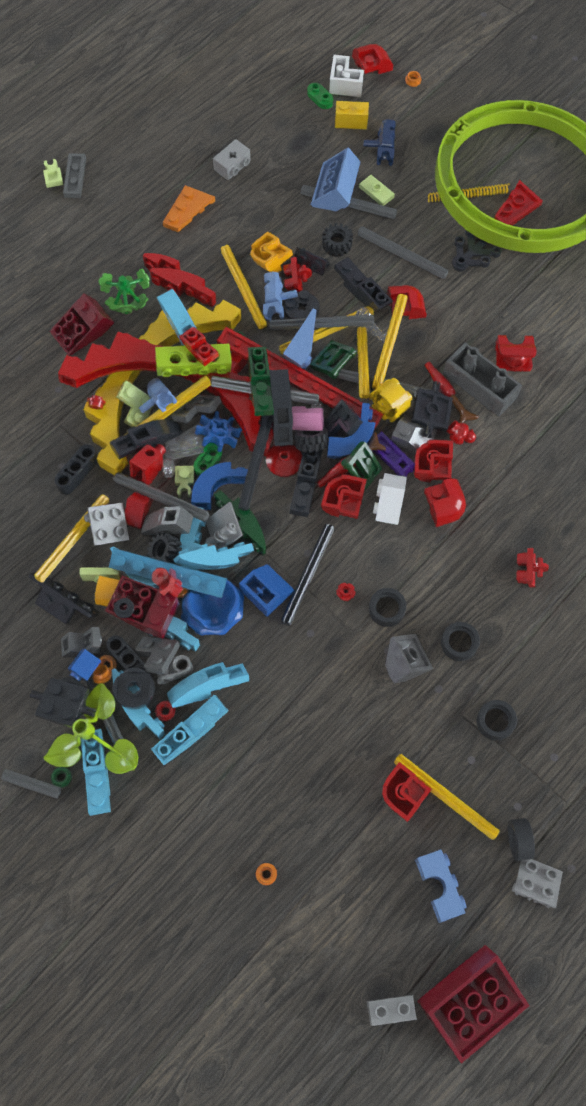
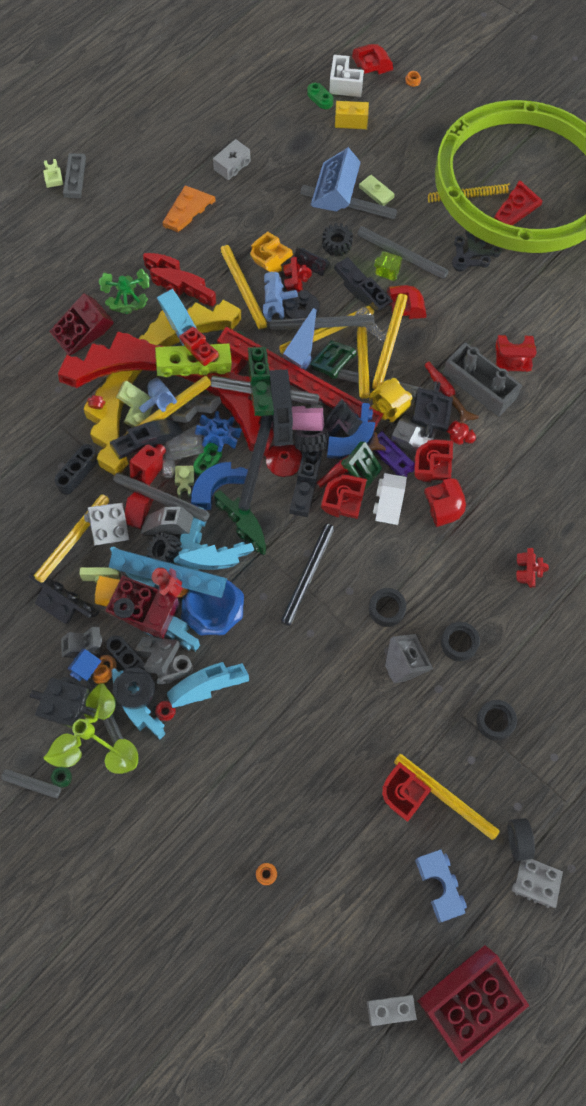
(96, 775): medium azure slope -> none
(190, 730): medium azure slope -> none
(223, 527): light grey hinge -> none
(265, 589): blue slope -> none
(345, 596): red plate -> none
(385, 142): dark blue piece -> none
(388, 265): none -> clear neon green brick

